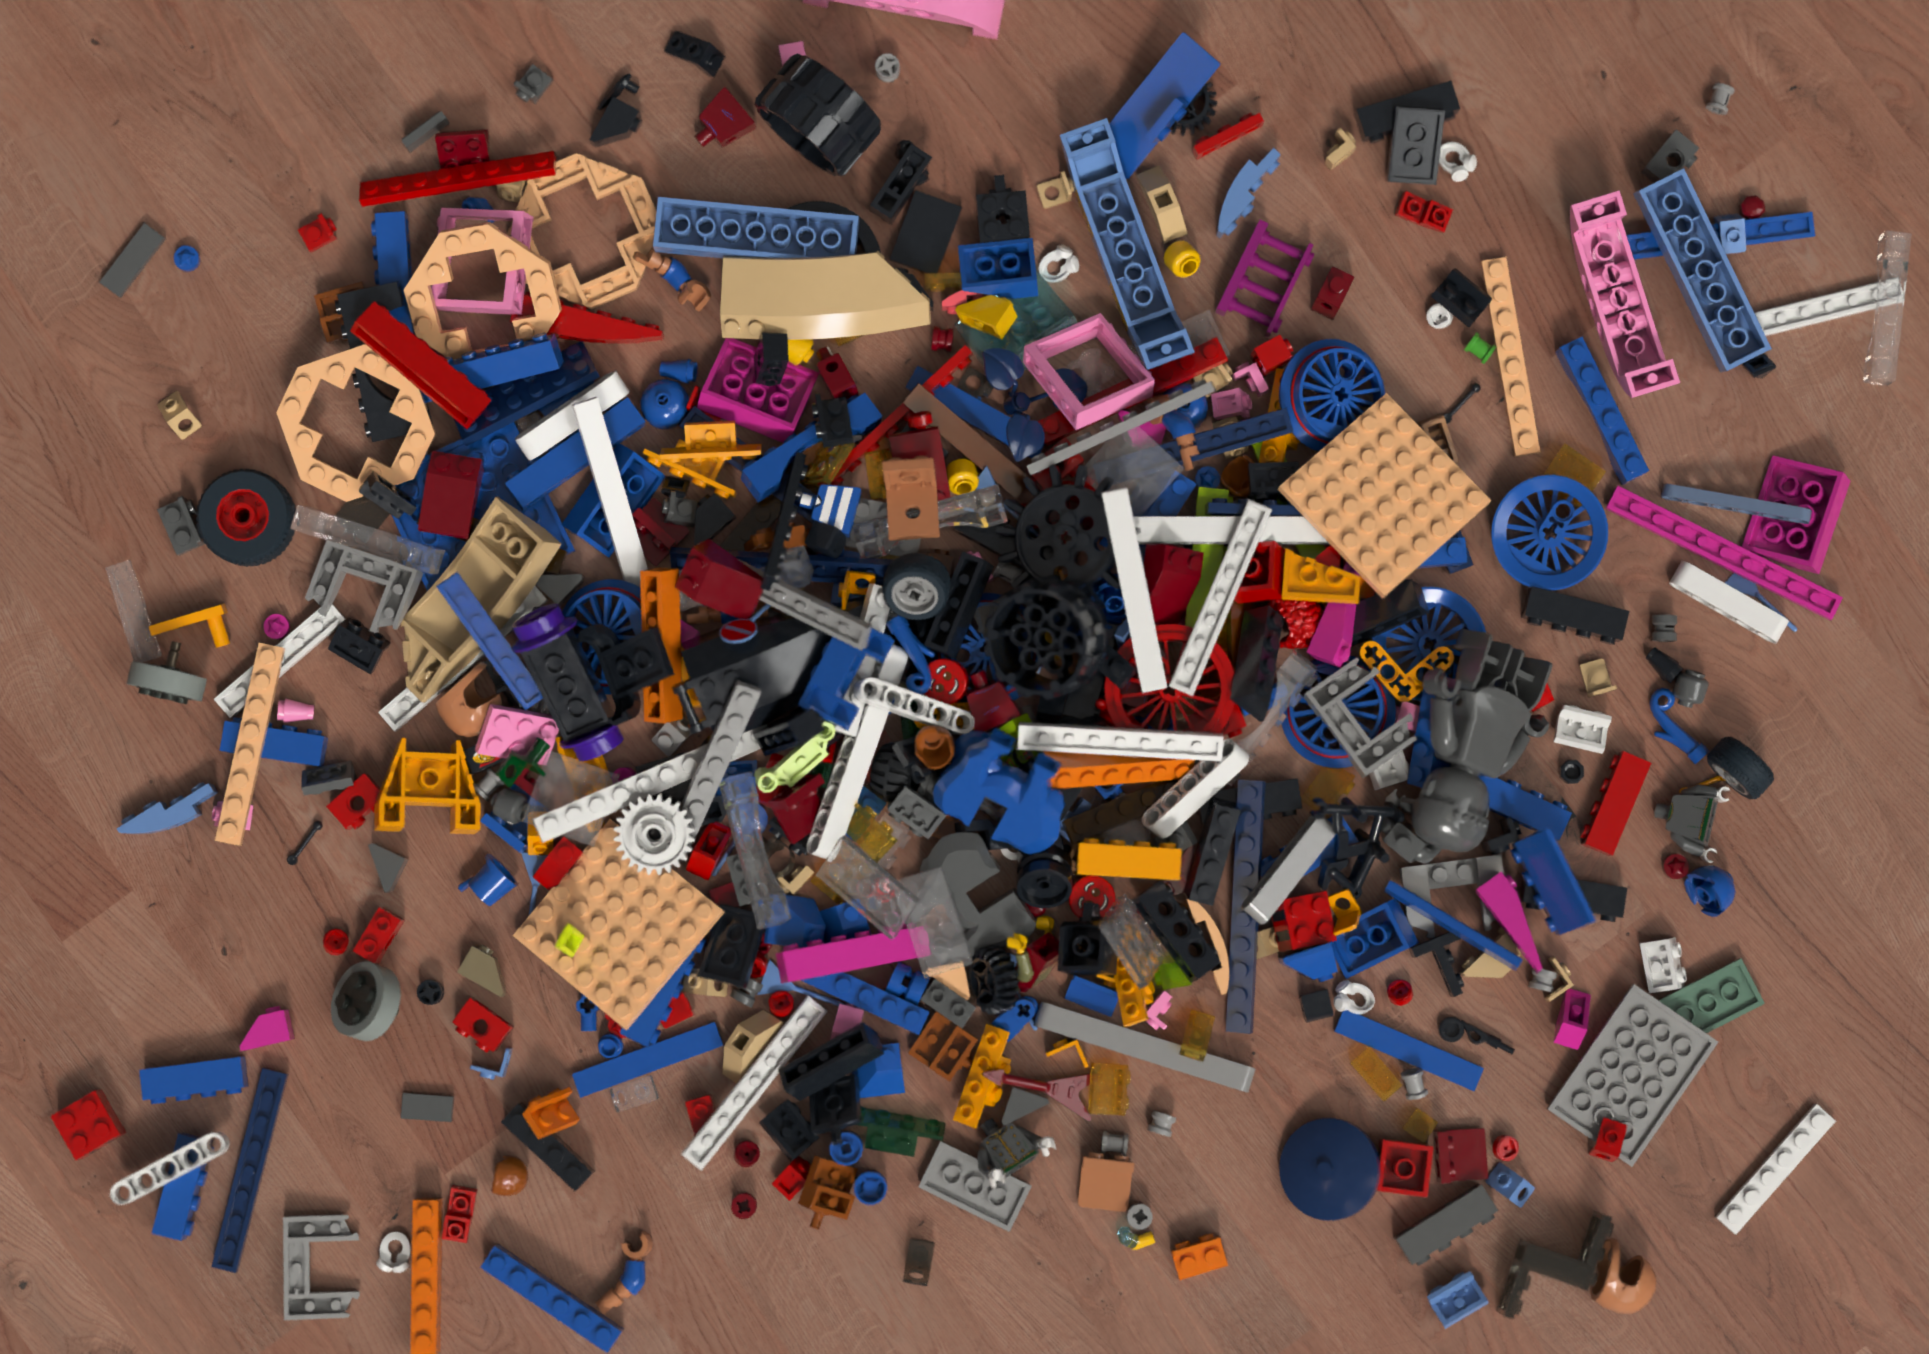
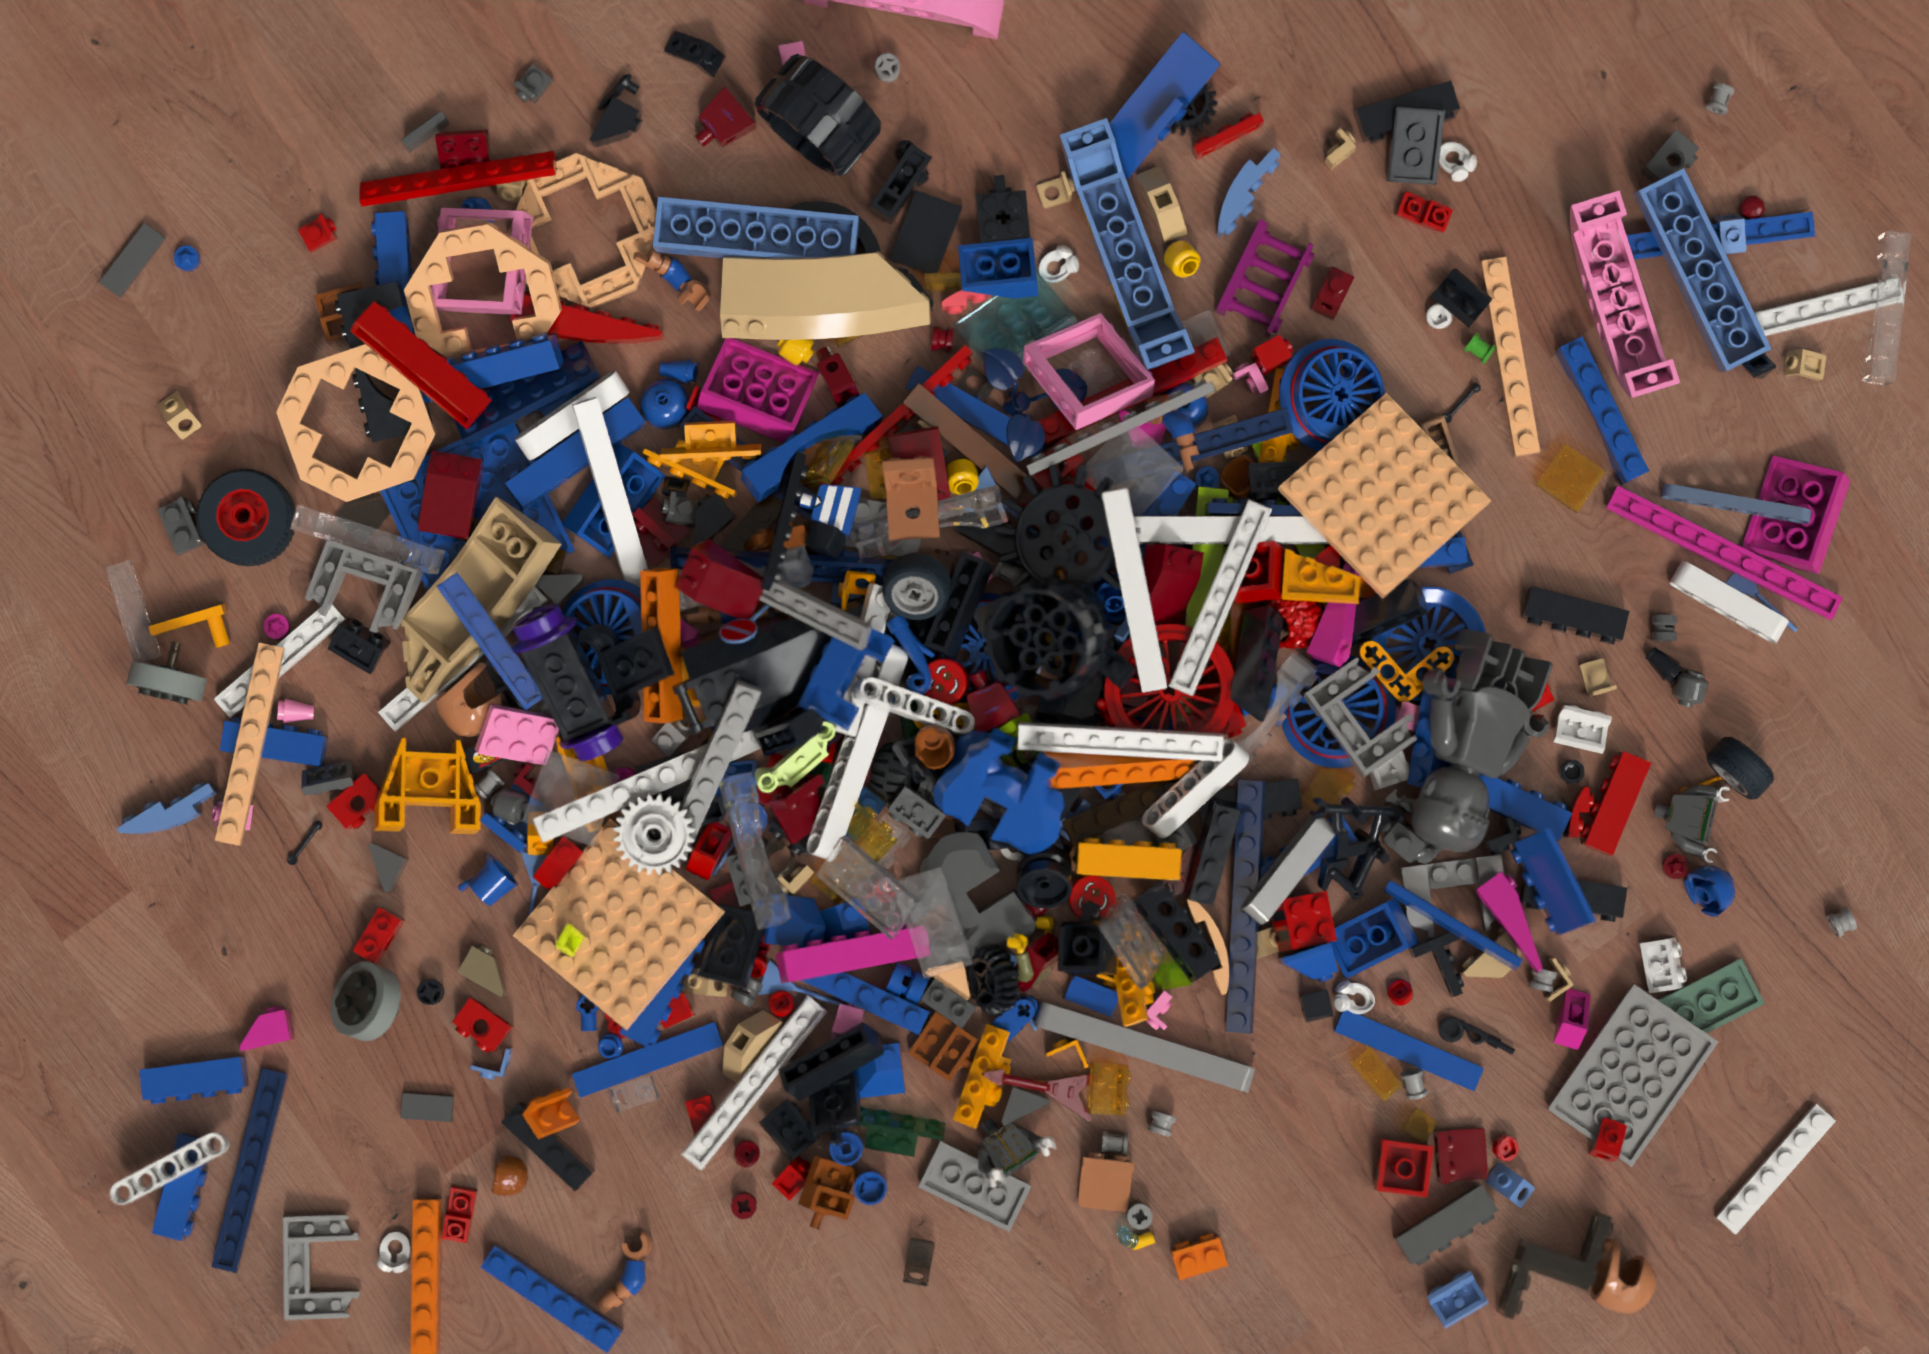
(88, 1124): red brick -> none
(335, 942): red tile -> none
(387, 496): black bracket -> none
(528, 761): dark green bracket -> none
(771, 359): black brick -> none
(834, 421): black bracket -> none
(920, 419): red tile -> none
(988, 315): yellow slope -> none
(1197, 1035): clear yellow plate -> none
(1231, 404): bright pink bracket -> none
(1329, 1169): dark blue dish -> none
(1346, 918): light orange bracket -> none
(1525, 567): blue piece -> none
(1580, 804): none -> red slope
(1674, 733): blue plant -> none
(1805, 364): none -> tan bracket
(1841, 922): none -> light grey wheel

